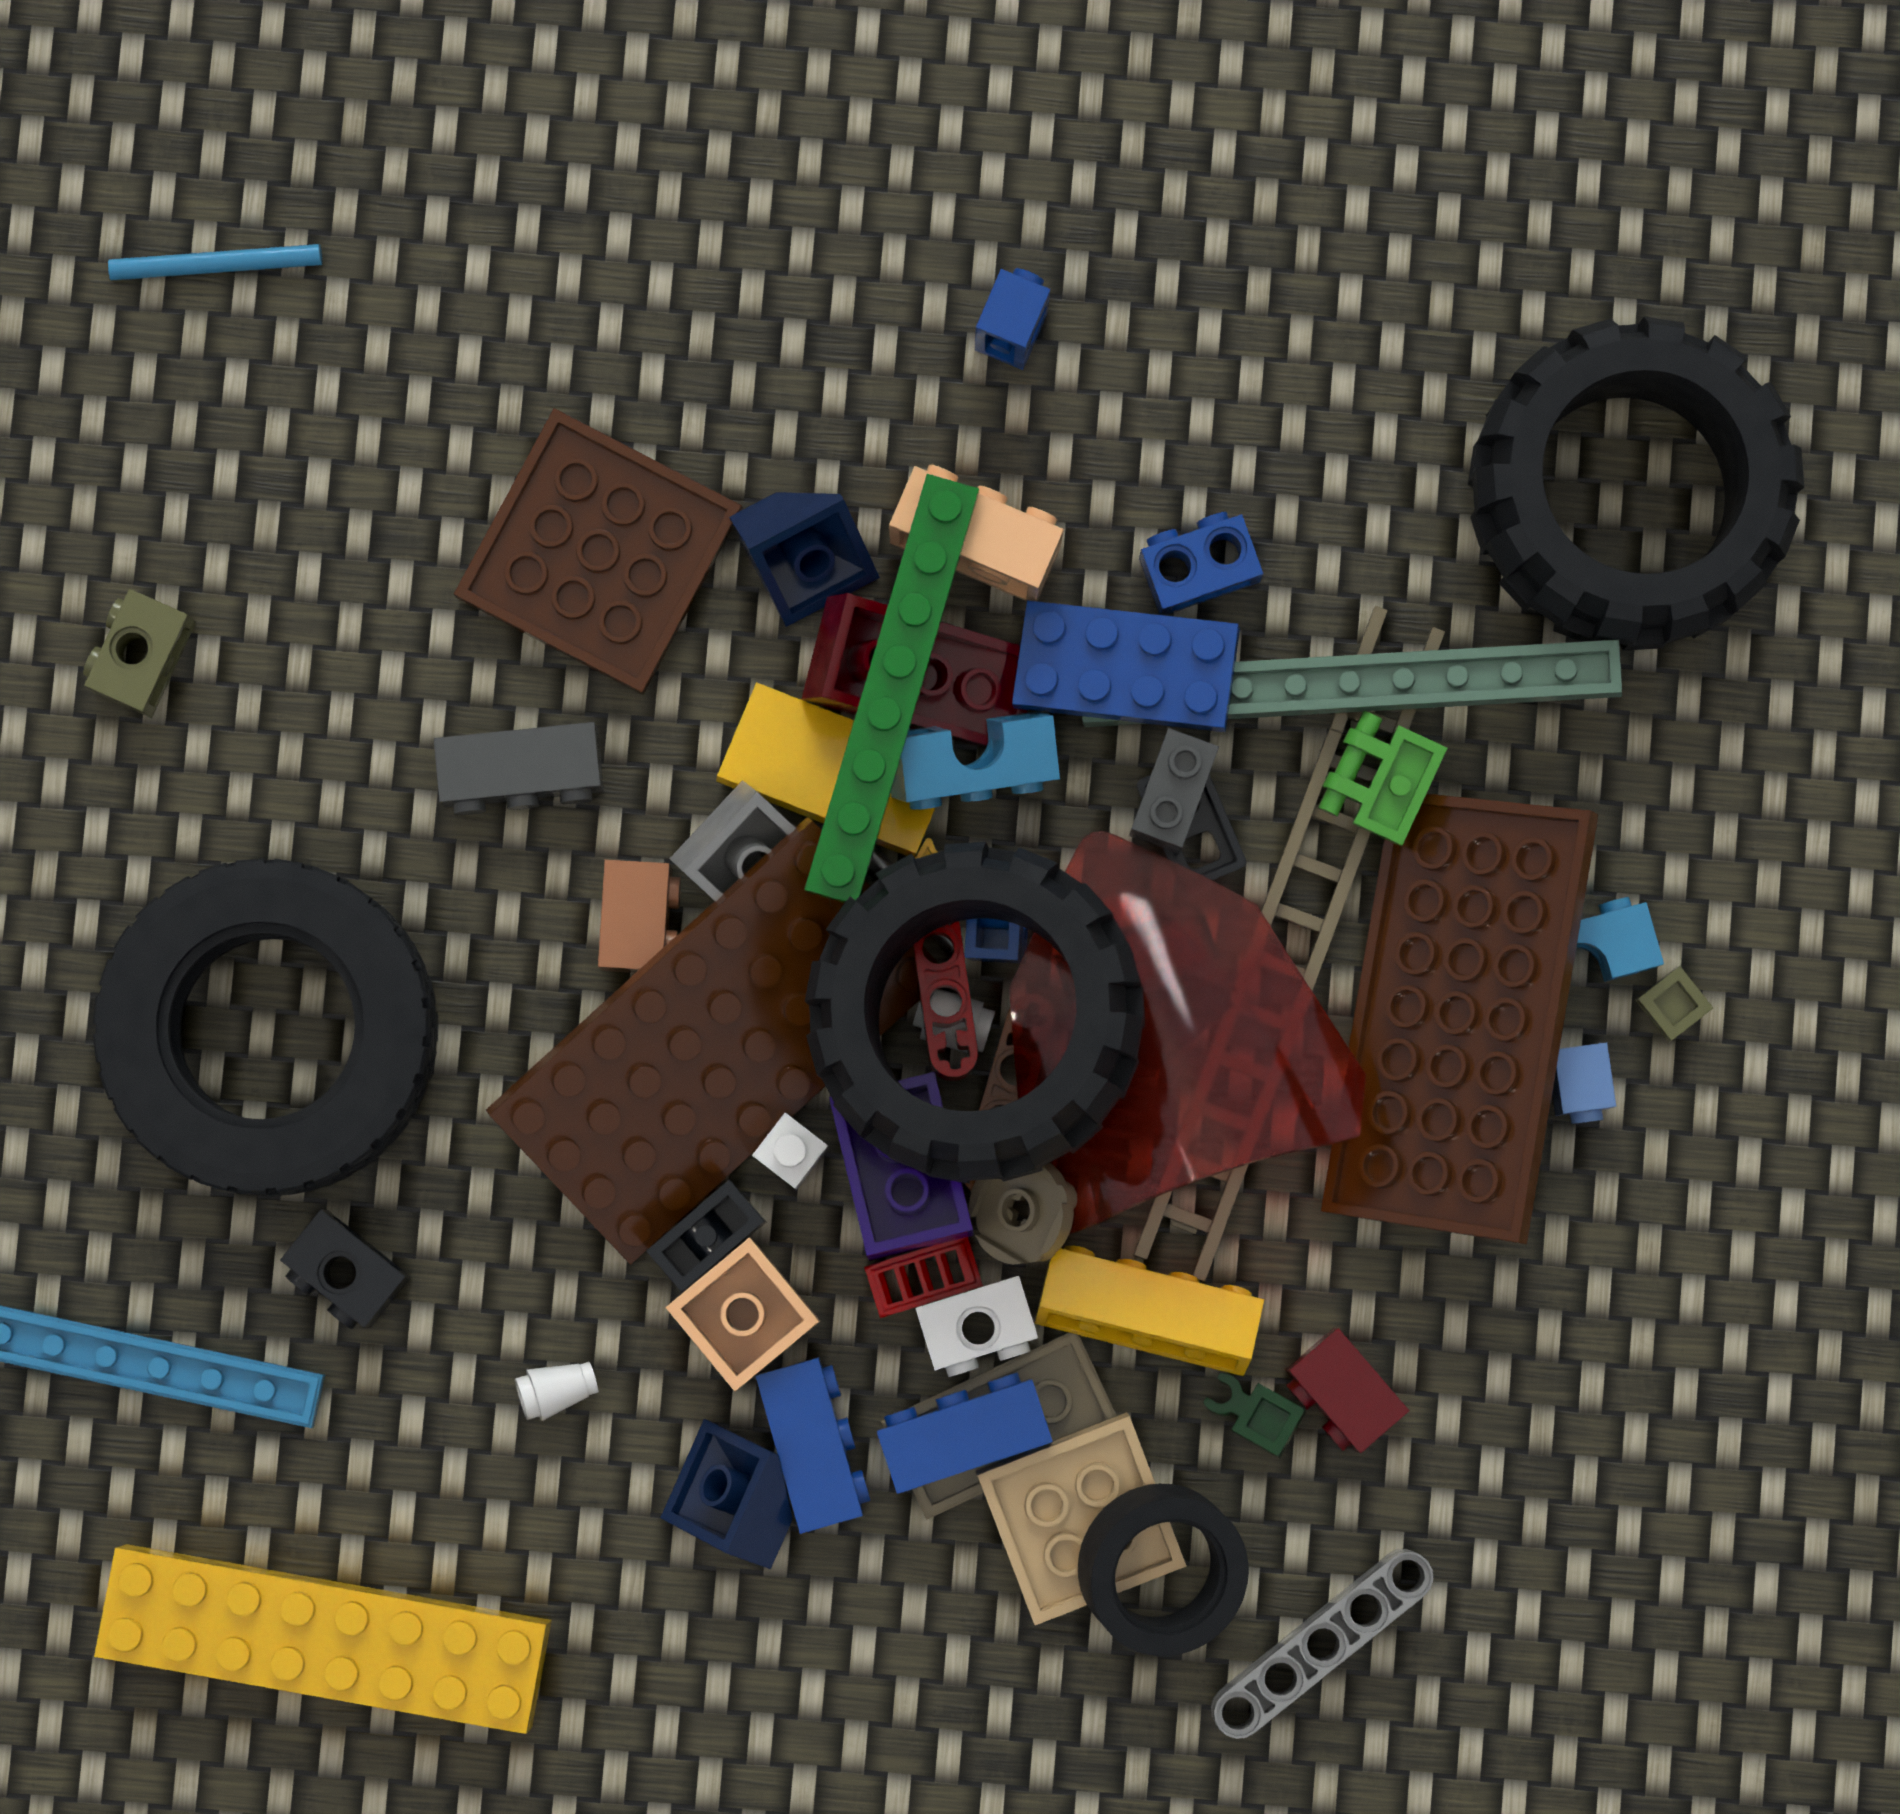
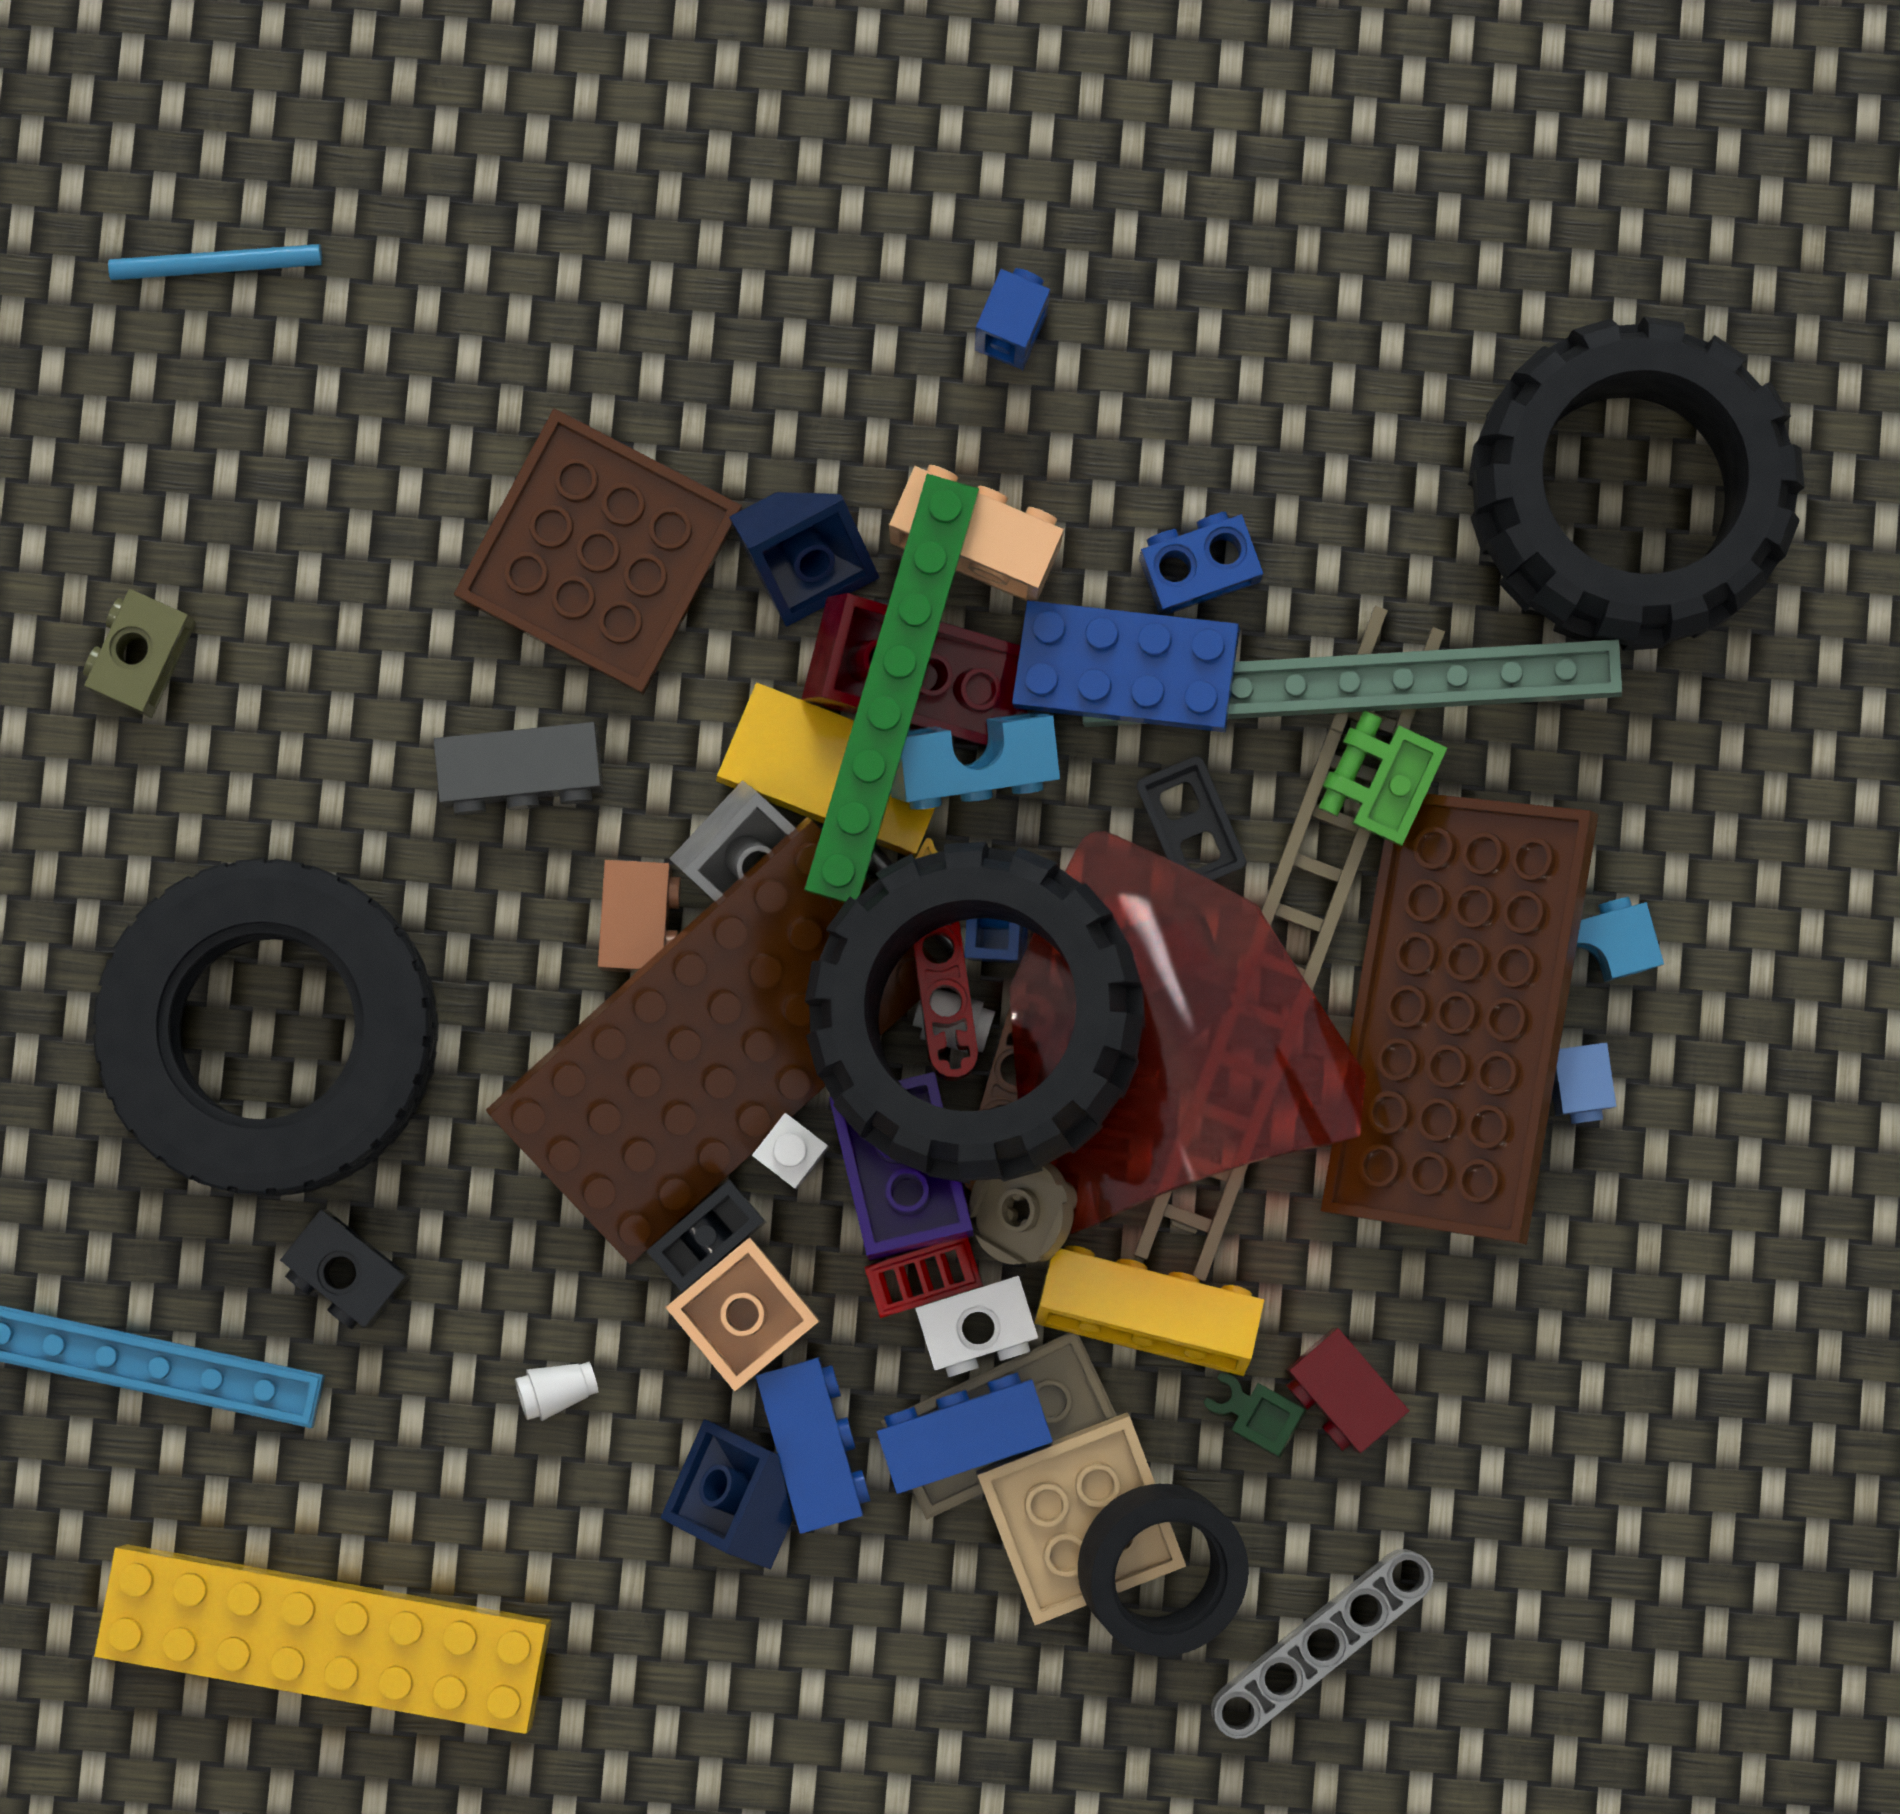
(1173, 791): dark grey brick -> none
(1674, 1004): olive plate -> none

